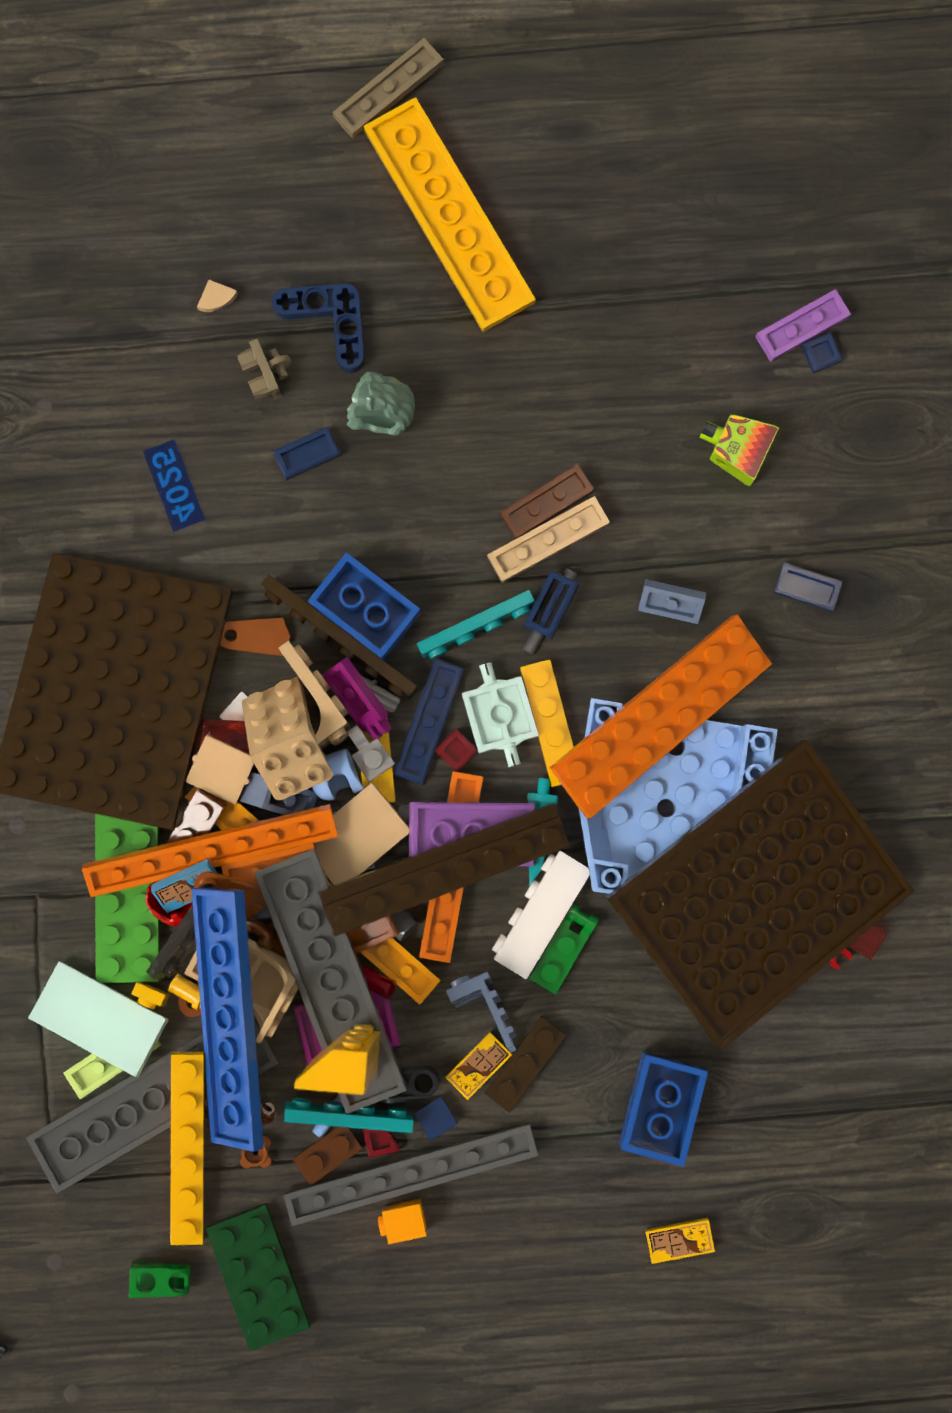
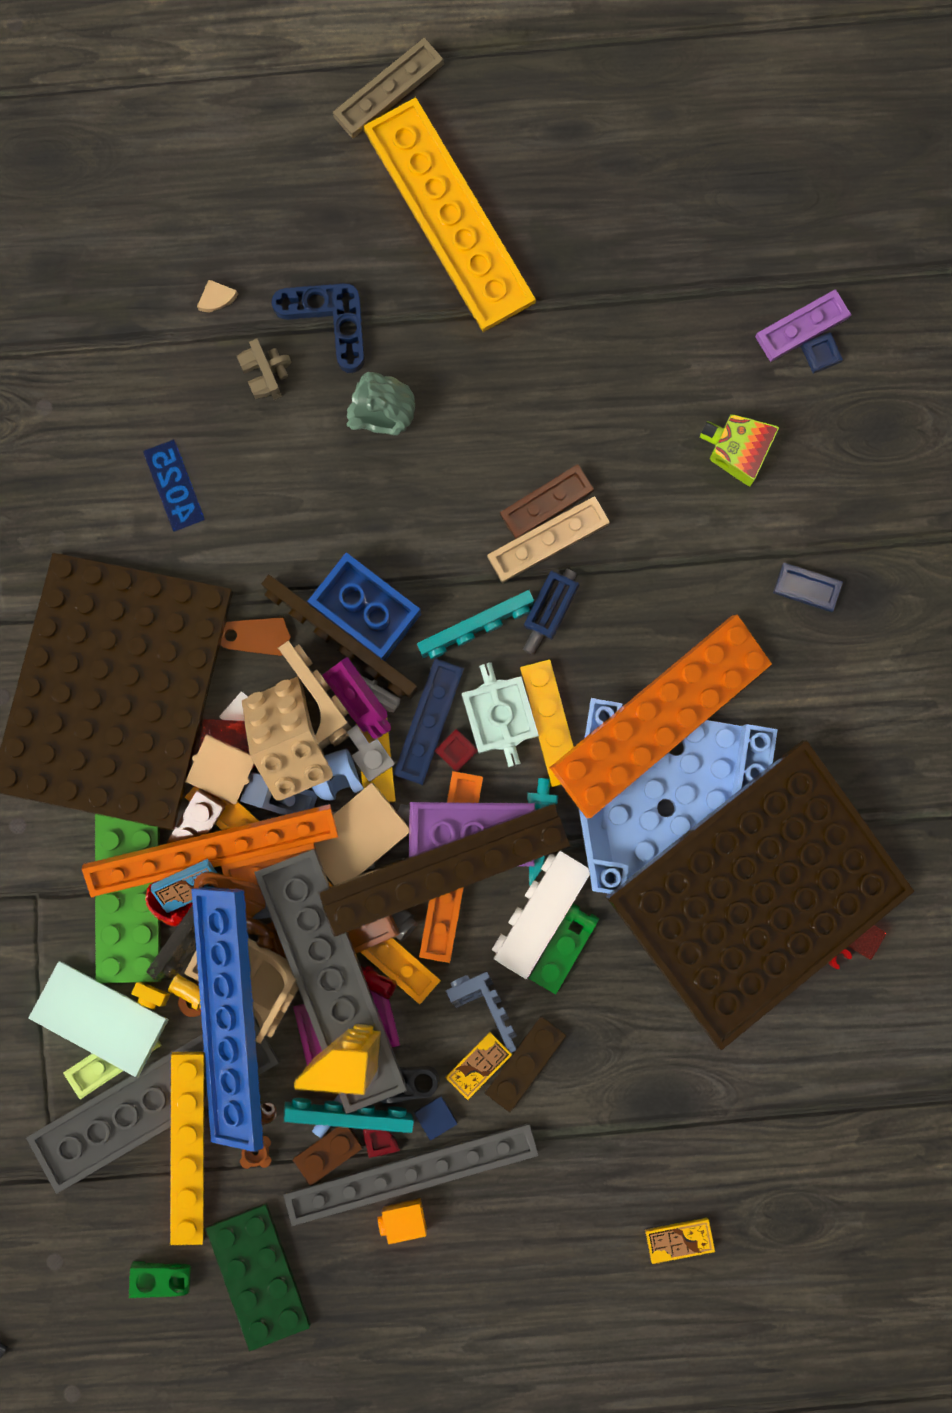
(306, 453): dark blue tile -> none
(662, 1108): blue brick -> none
(672, 601): sand blue plate -> none

